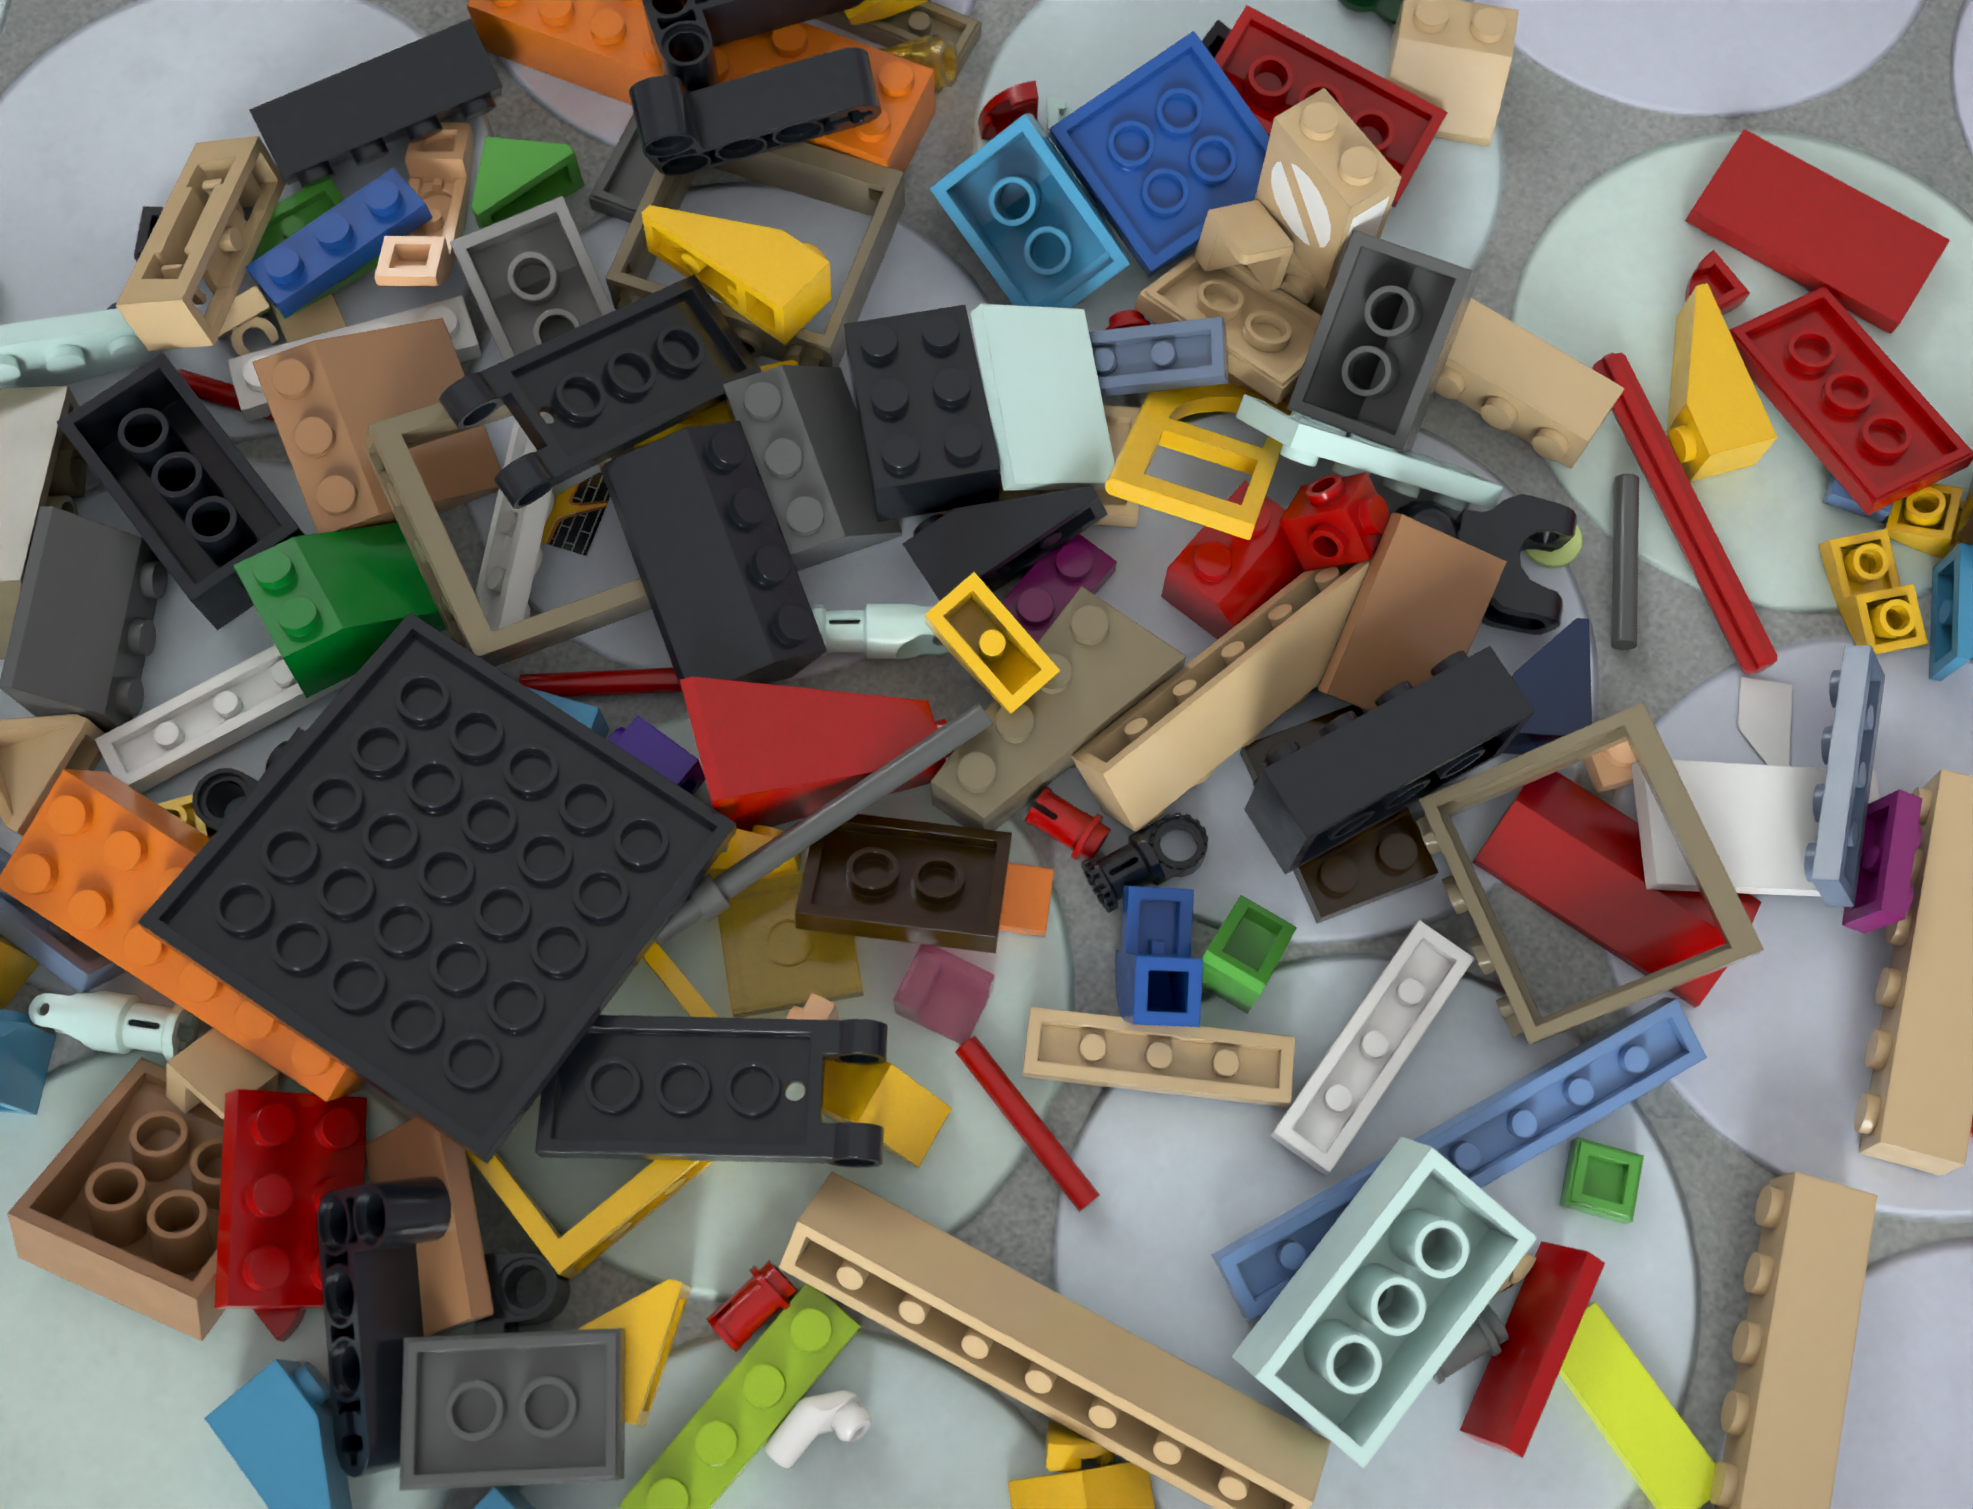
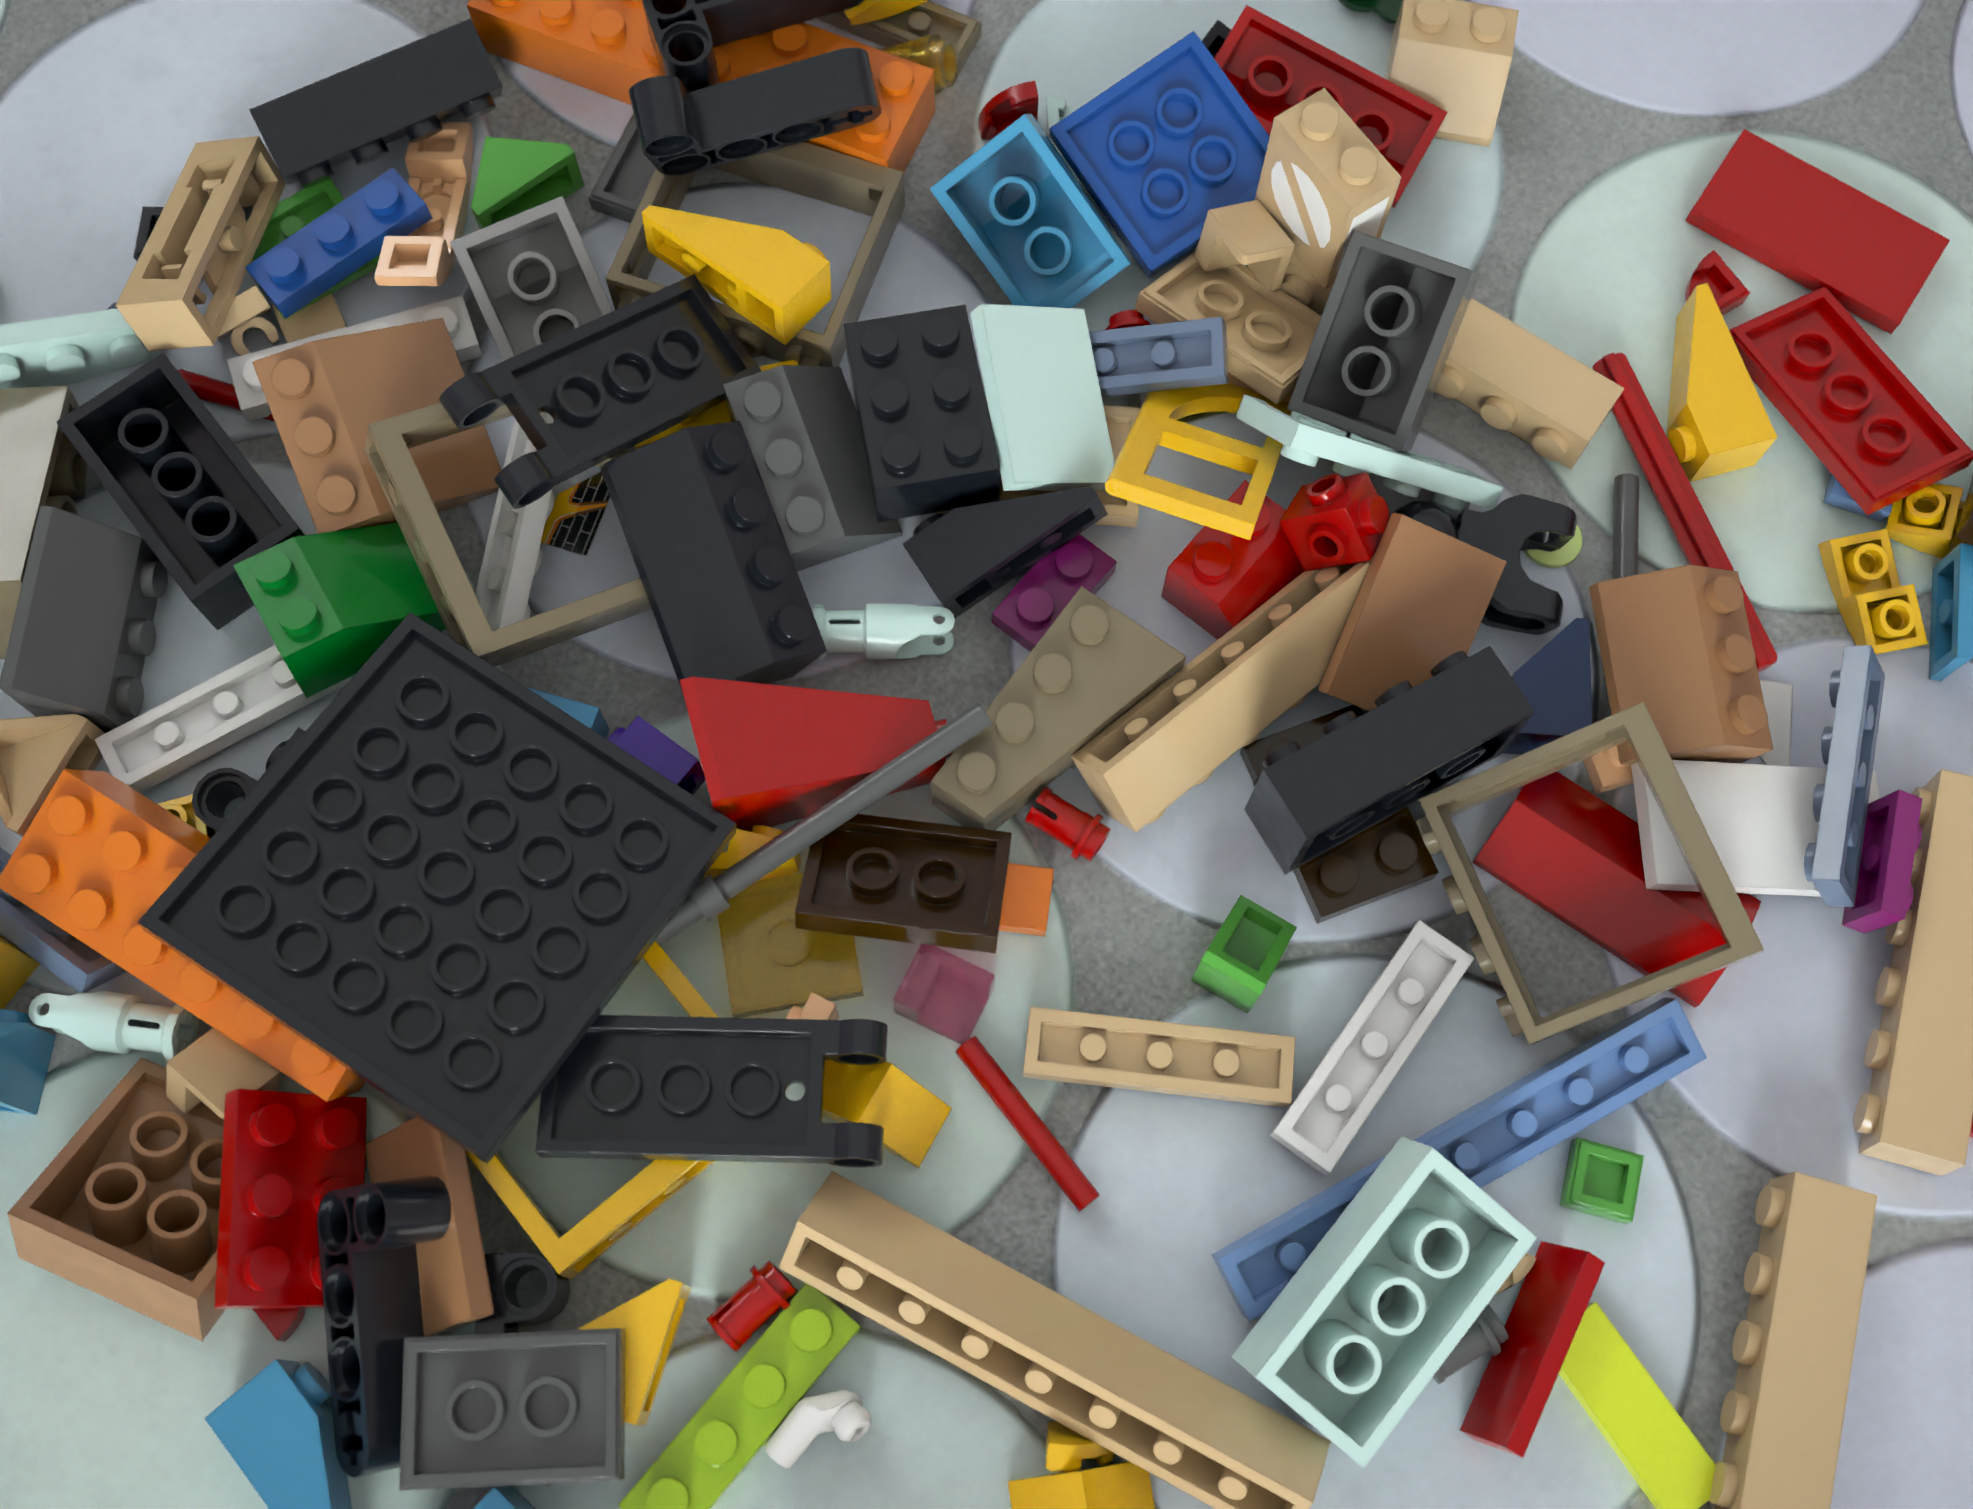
(604, 682): red bar -> none
(990, 643): yellow slope -> none
(1143, 860): black connector -> none
(1155, 967): blue brick -> none
(1687, 654): none -> medium nougat slope

